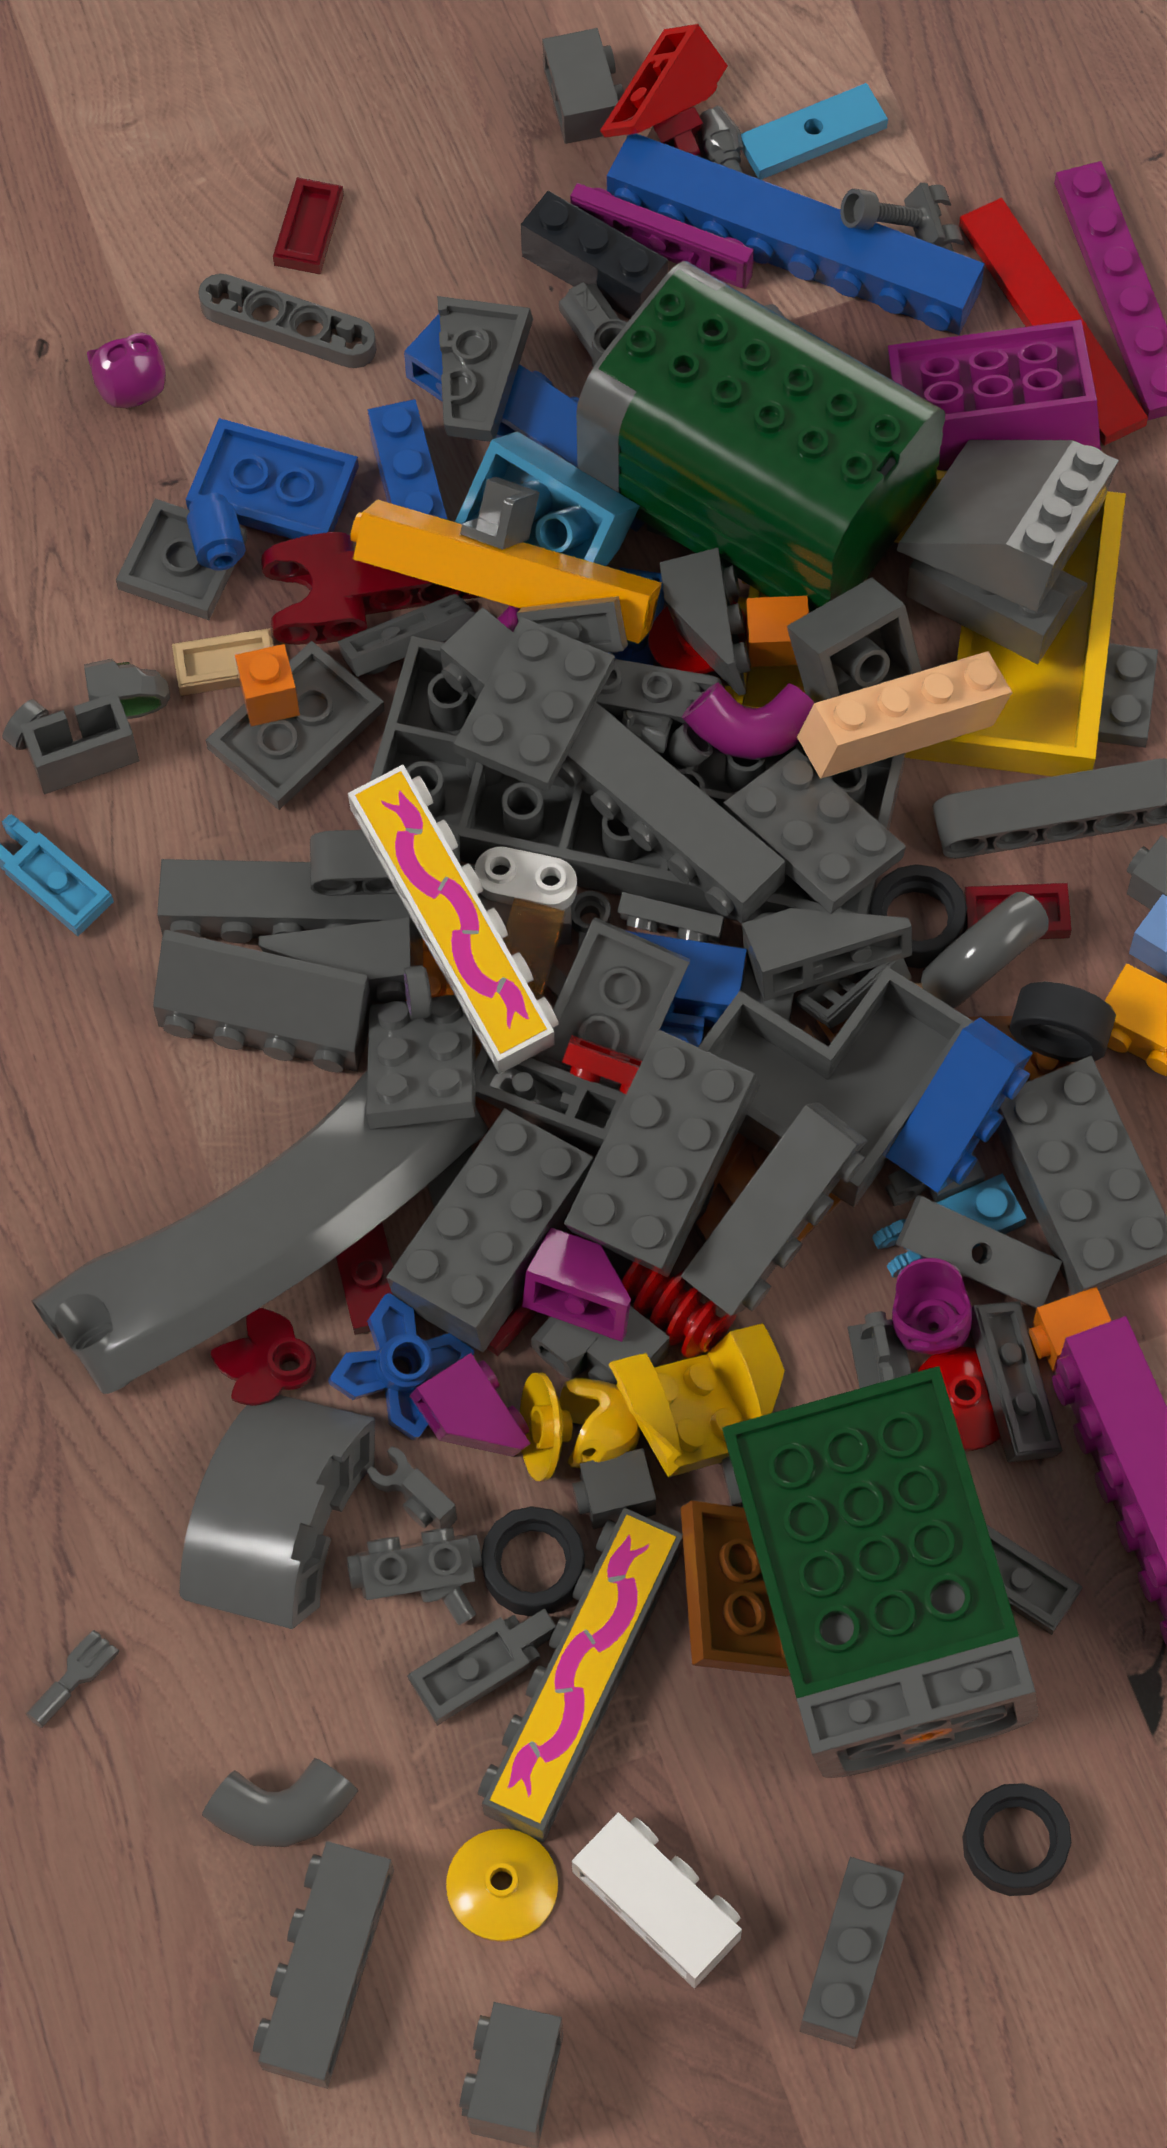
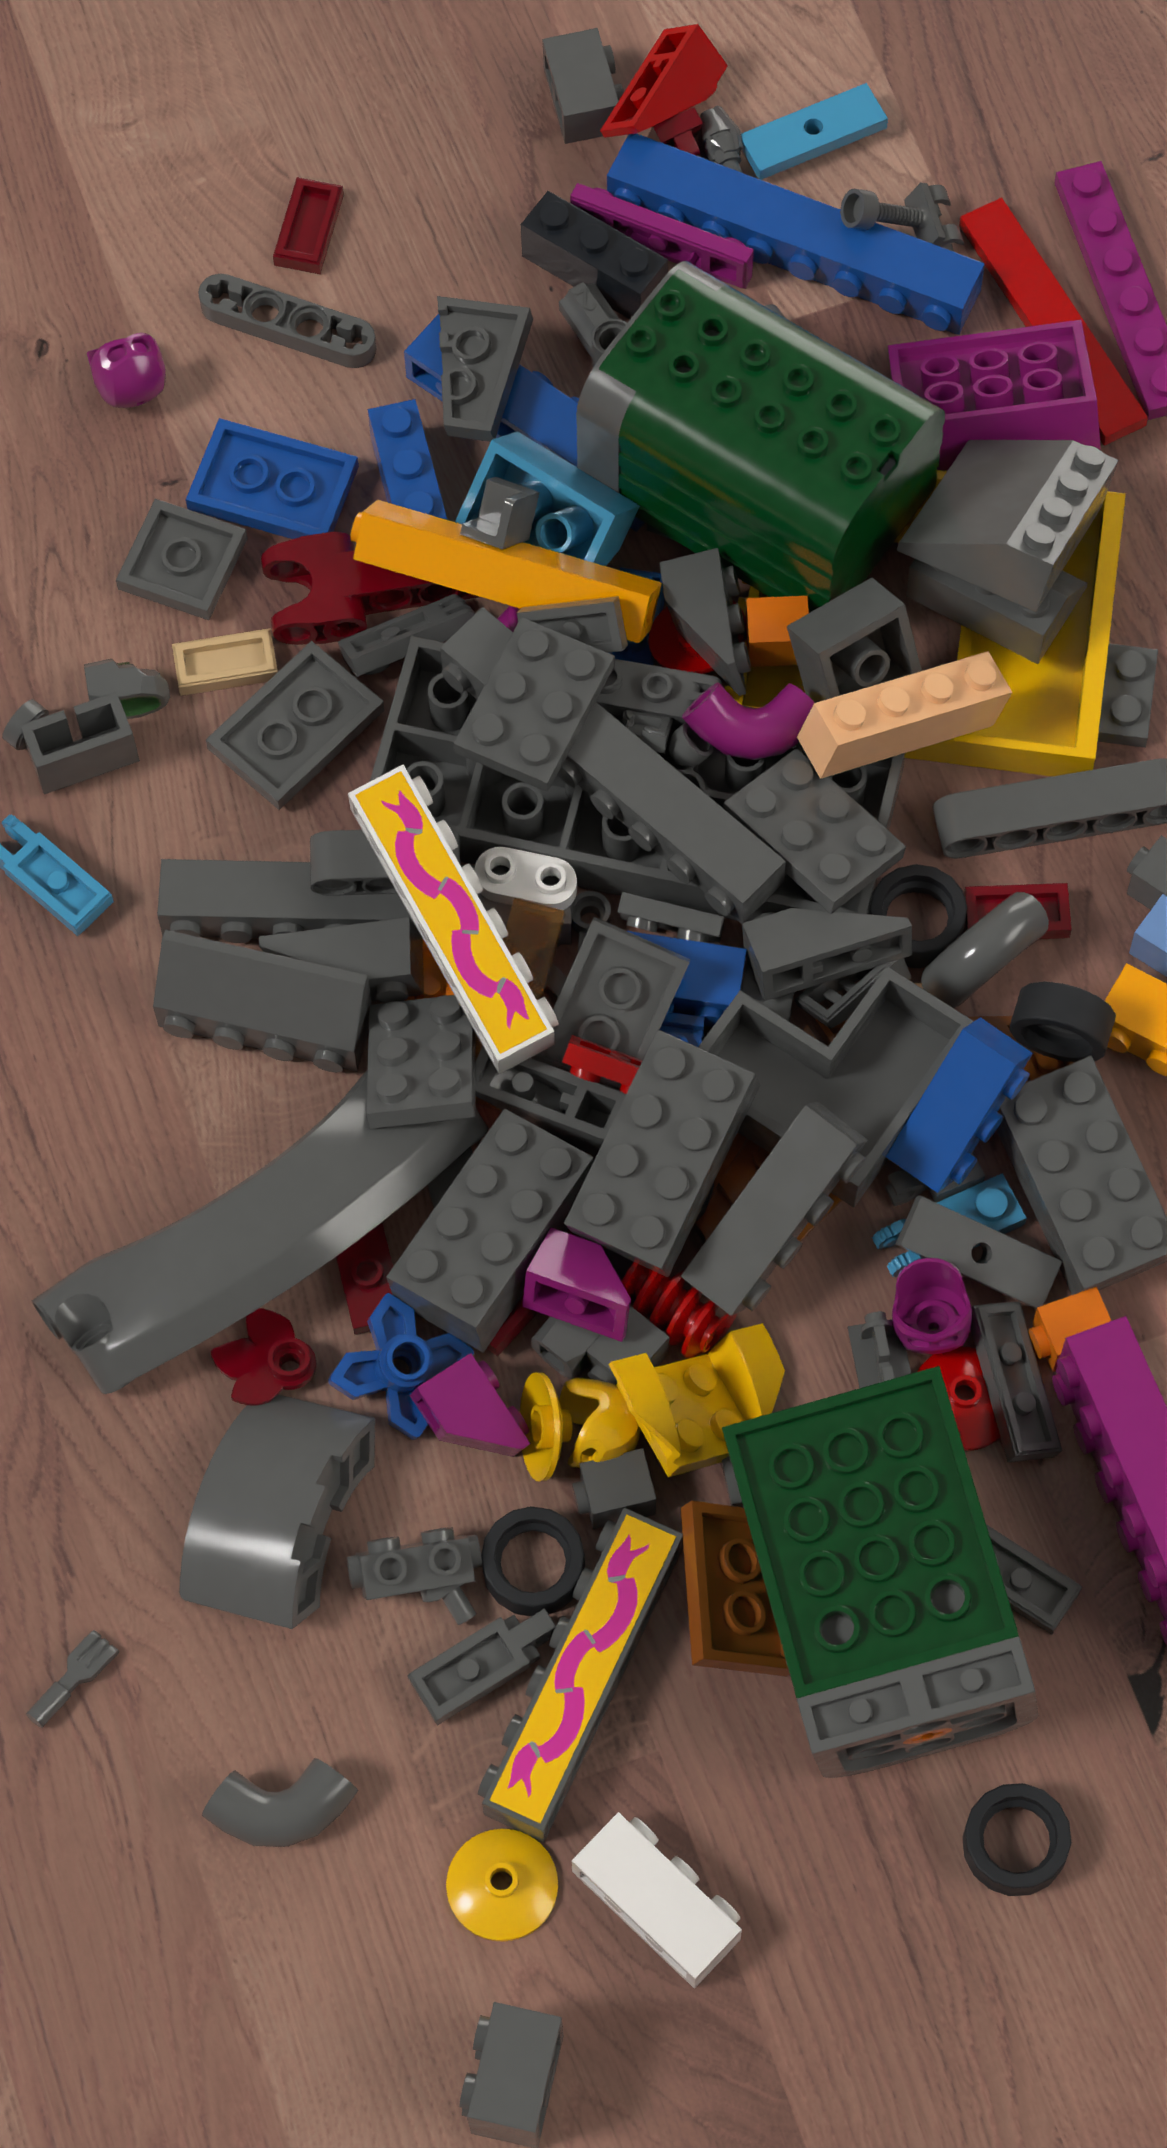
(215, 532): blue brick -> none
(267, 685): orange brick -> none
(325, 1964): dark grey brick -> none
(417, 992): dark grey tile -> none
(423, 1499): dark grey plate -> none
(851, 1952): dark grey brick -> none

